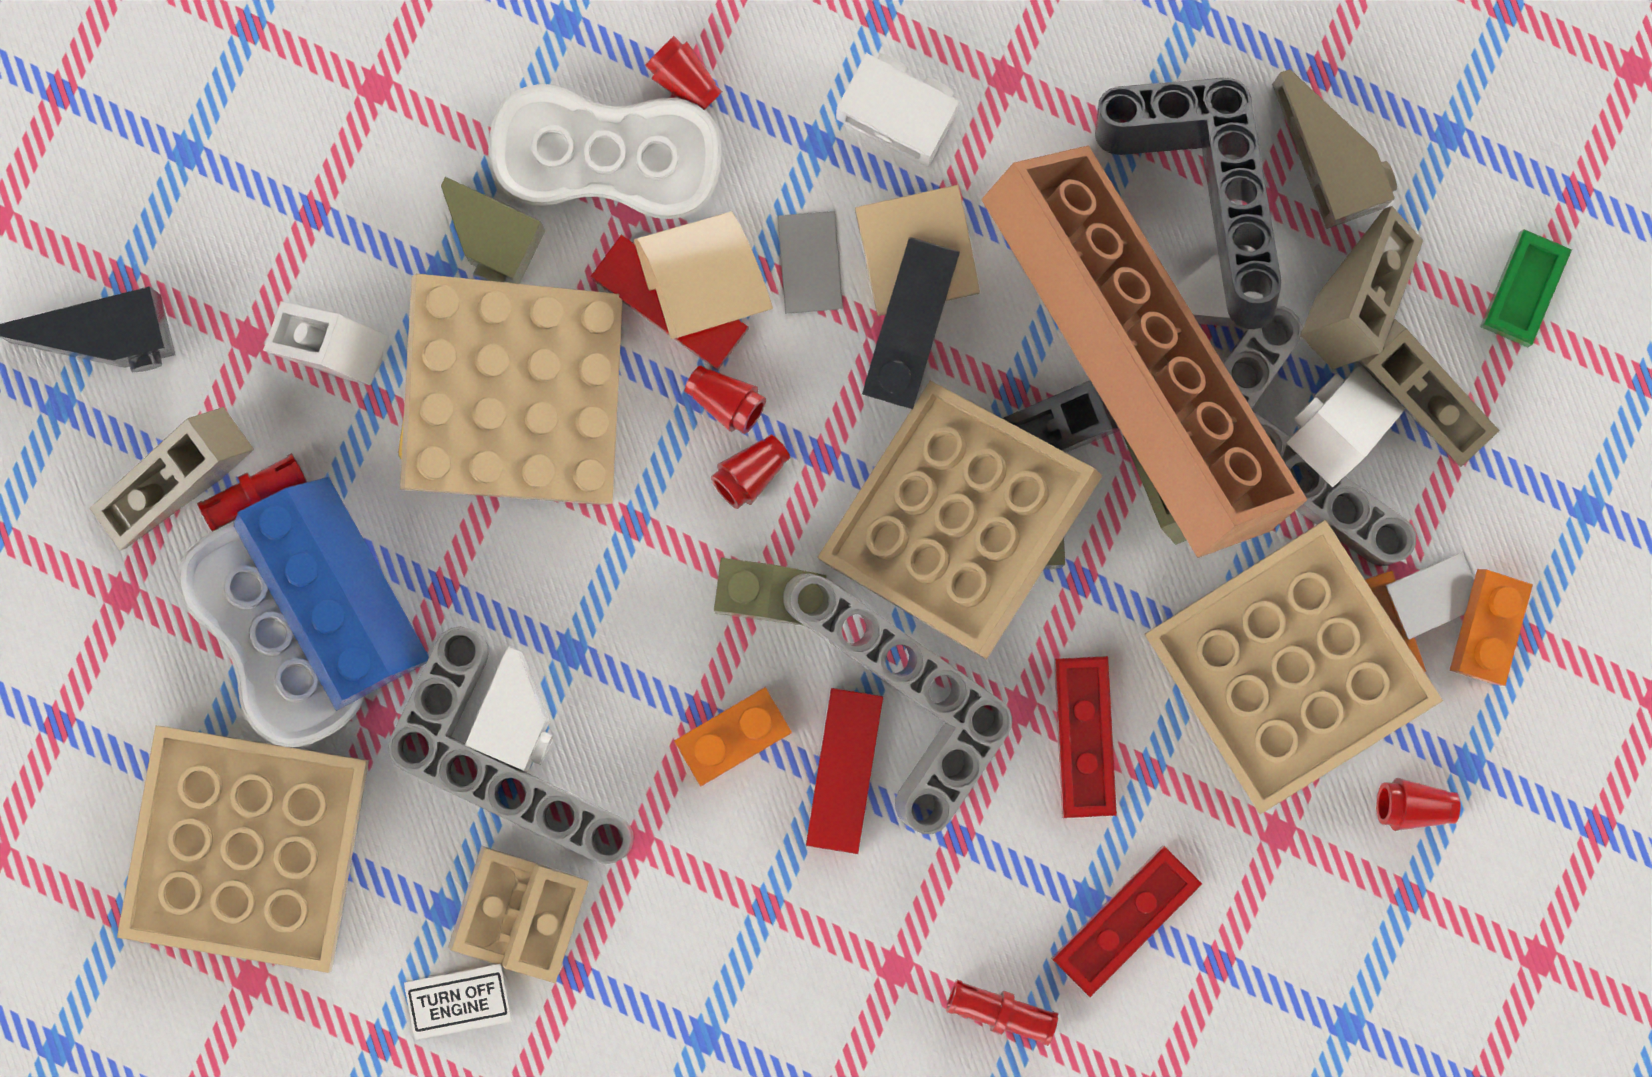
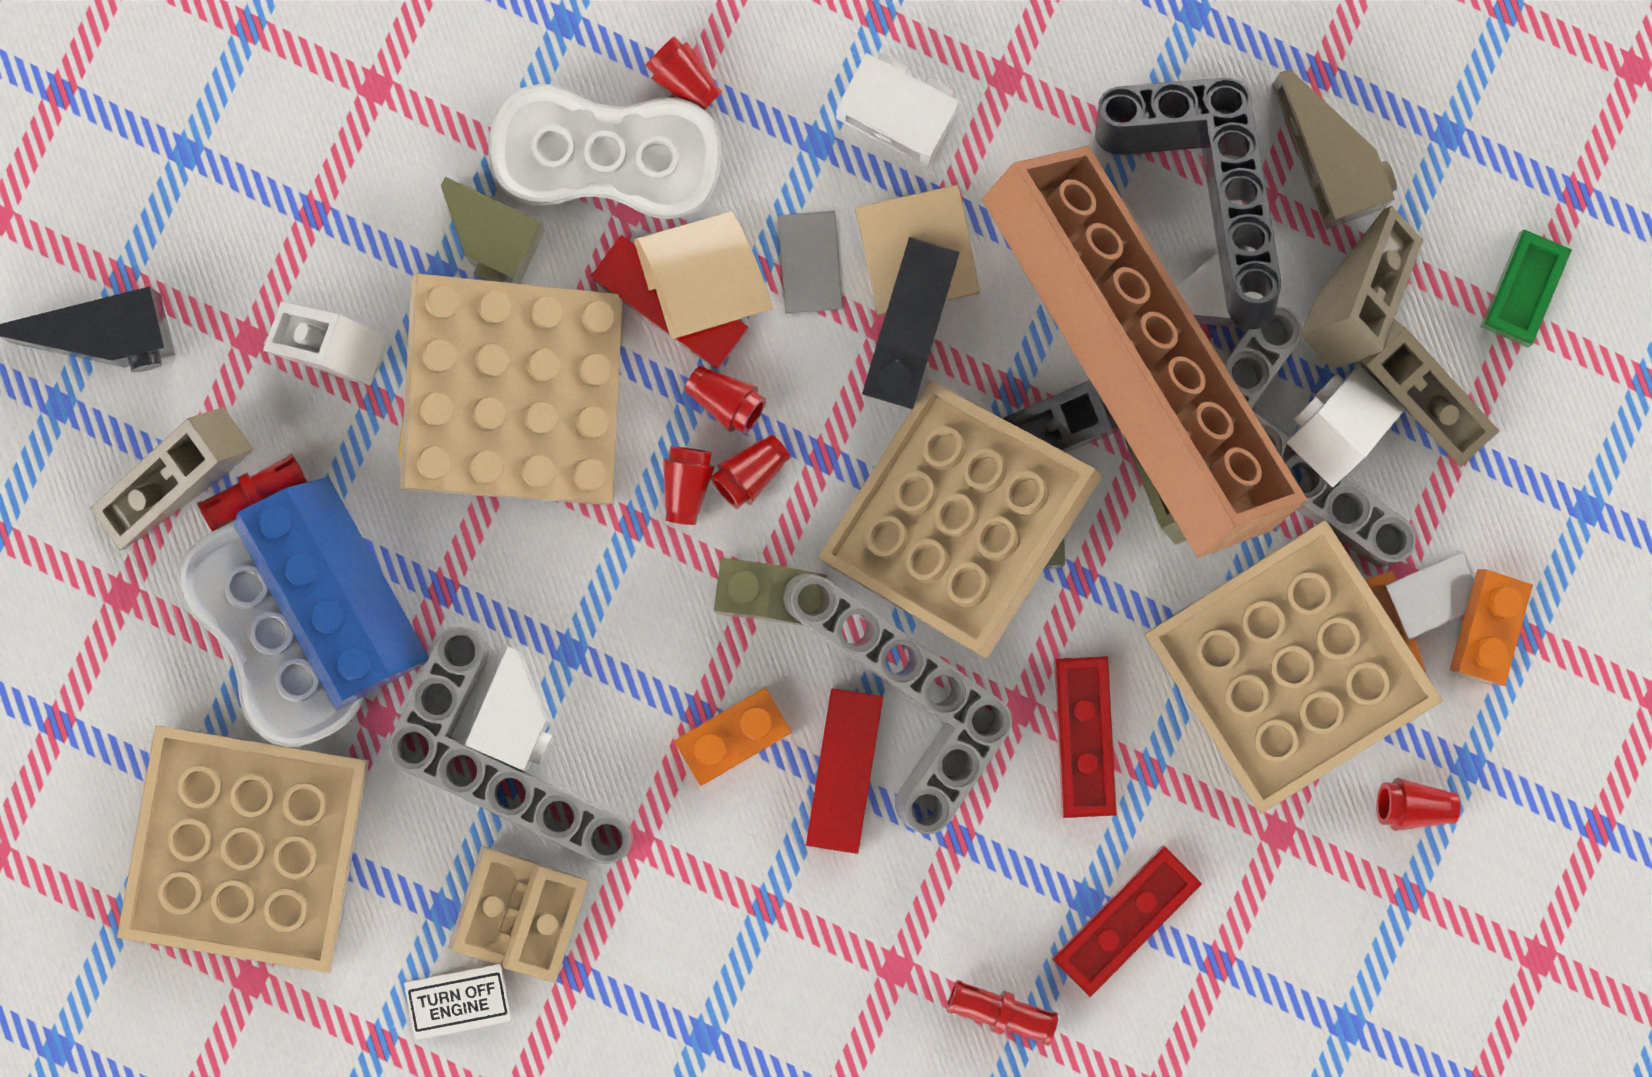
(686, 483): none -> red cone

